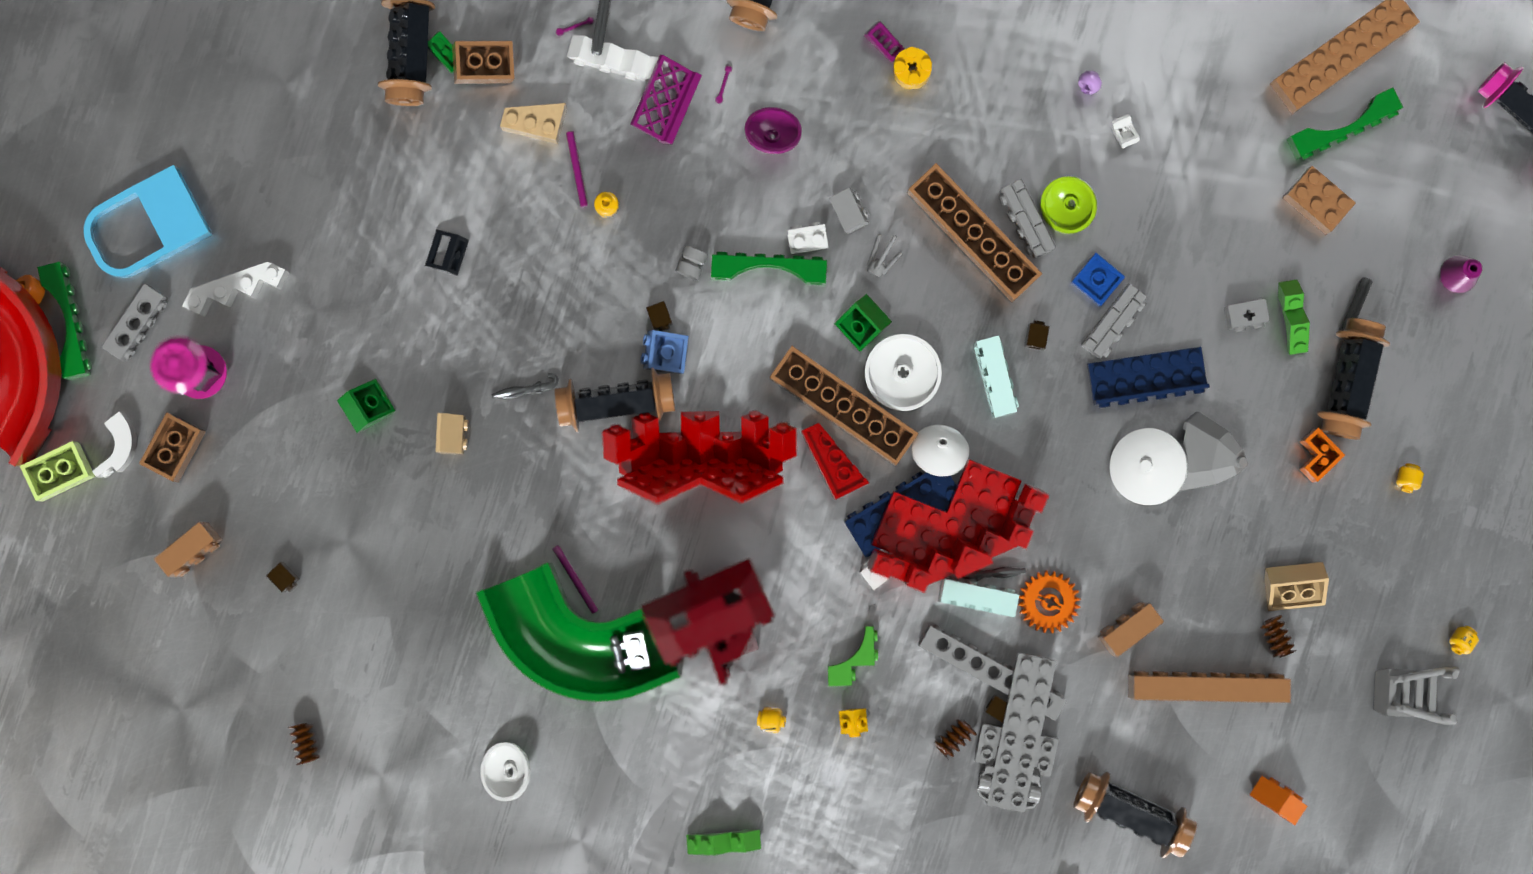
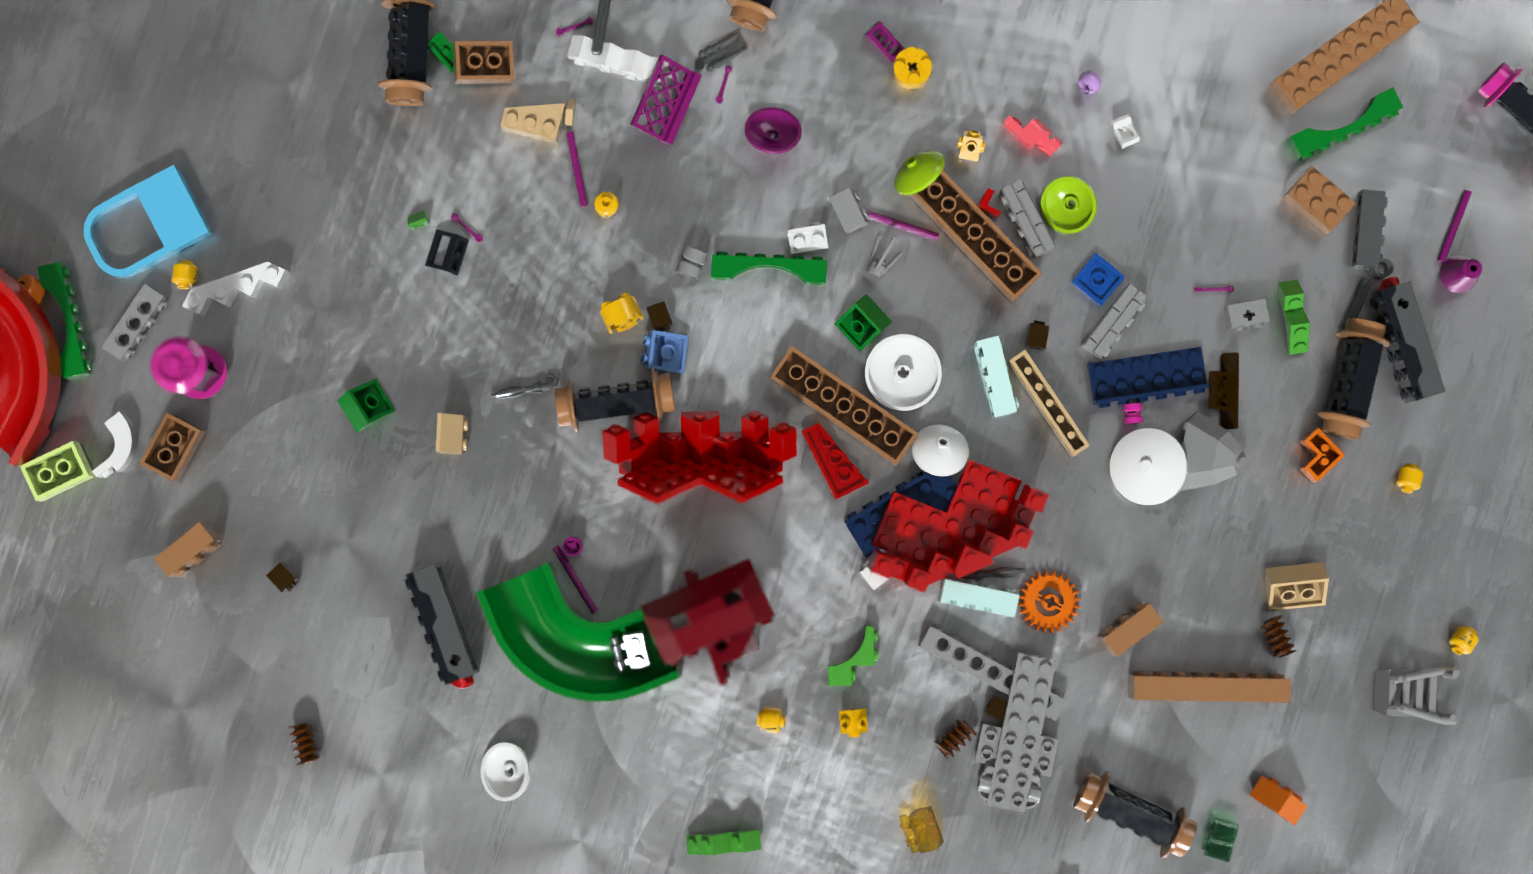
(184, 274): none -> yellow head
(418, 220): none -> bright green slope
(442, 626): none -> dark grey piece
(478, 238): none -> magenta hinge
(569, 112): none -> tan tile
(570, 548): none -> magenta wheel
(621, 313): none -> yellow brick
(710, 49): none -> dark grey piece
(903, 225): none -> magenta bar
(919, 172): none -> lime dish
(925, 830): none -> clear yellow brick
(971, 145): none -> yellow brick
(988, 210): none -> red panel
(1033, 133): none -> coral plate
(1048, 403): none -> tan brick
(1133, 418): none -> dark pink wheel
(1220, 839): none -> clear green brick
(1225, 390): none -> dark brown bracket
(1230, 289): none -> magenta hinge
(1368, 233): none -> dark grey hinge
(1408, 339): none -> piece
(1454, 226): none -> magenta bar

